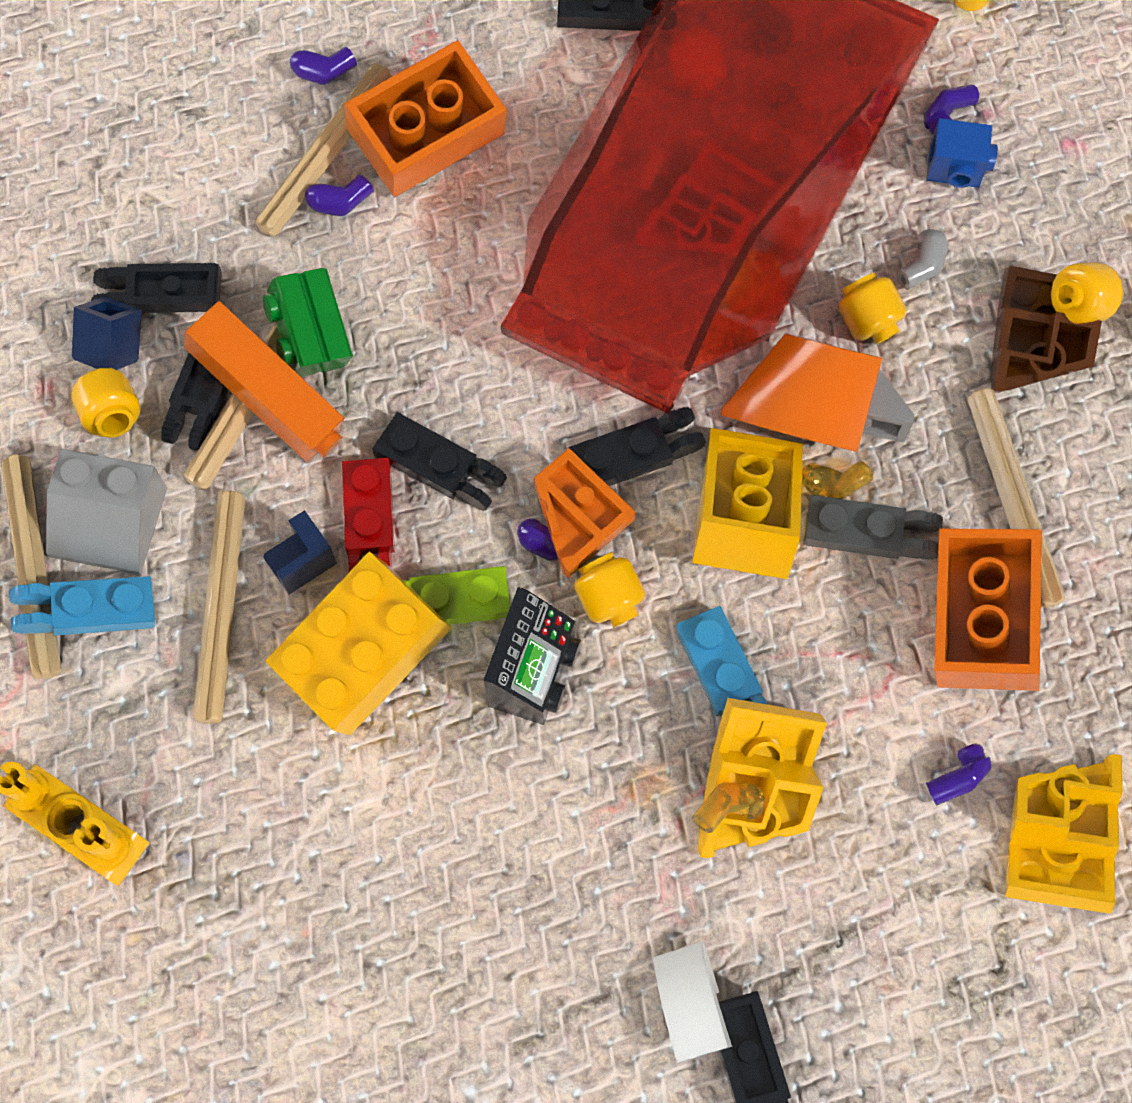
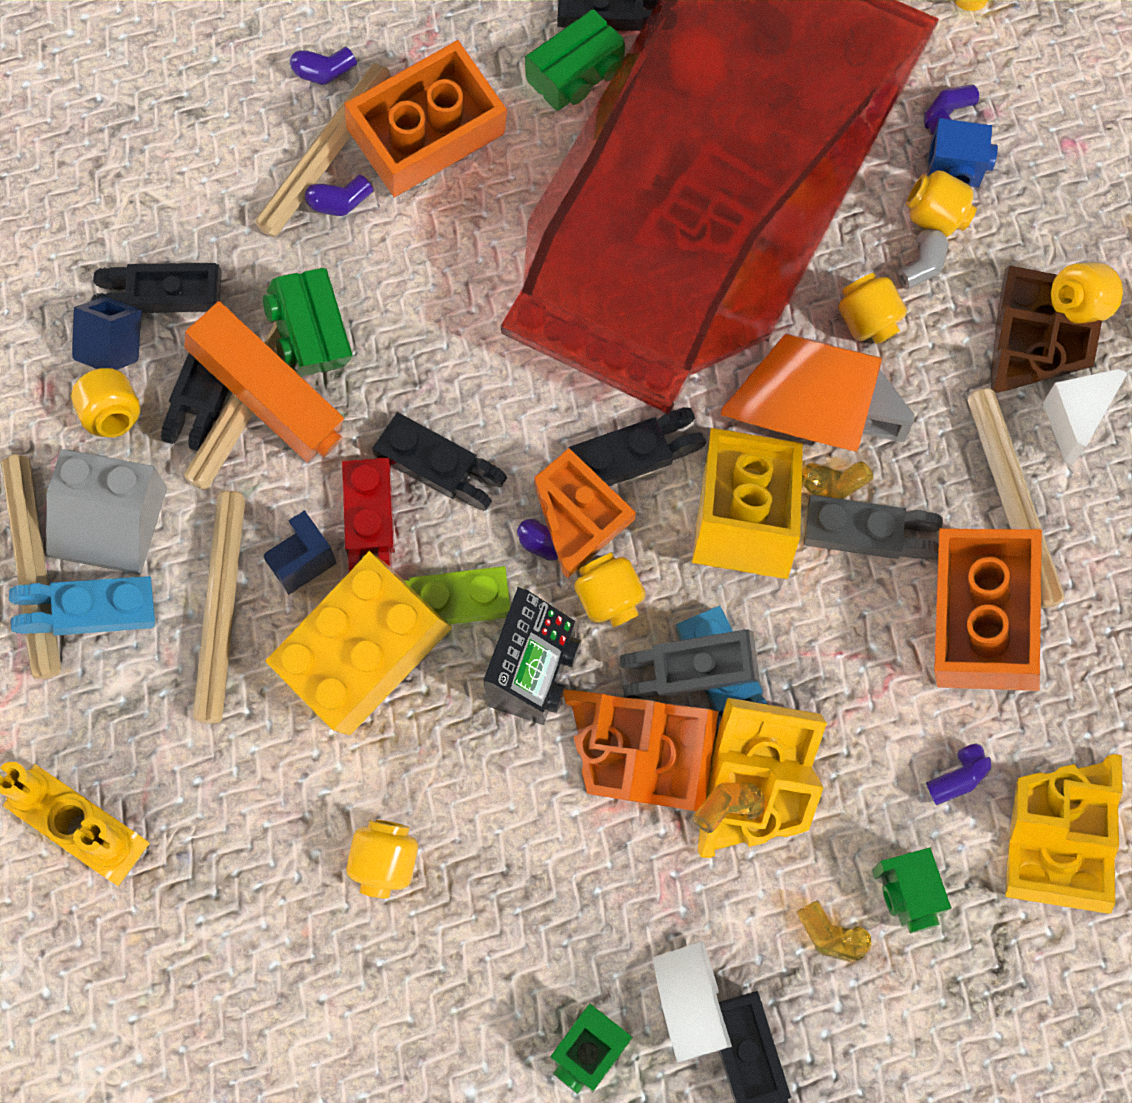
(382, 858): none -> yellow head
(575, 60): none -> green brick
(593, 1029): none -> green brick
(643, 749): none -> orange slope
(695, 664): none -> dark grey hinge
(831, 939): none -> clear yellow arm
(913, 889): none -> green brick
(941, 203): none -> yellow head
(1078, 407): none -> white slope

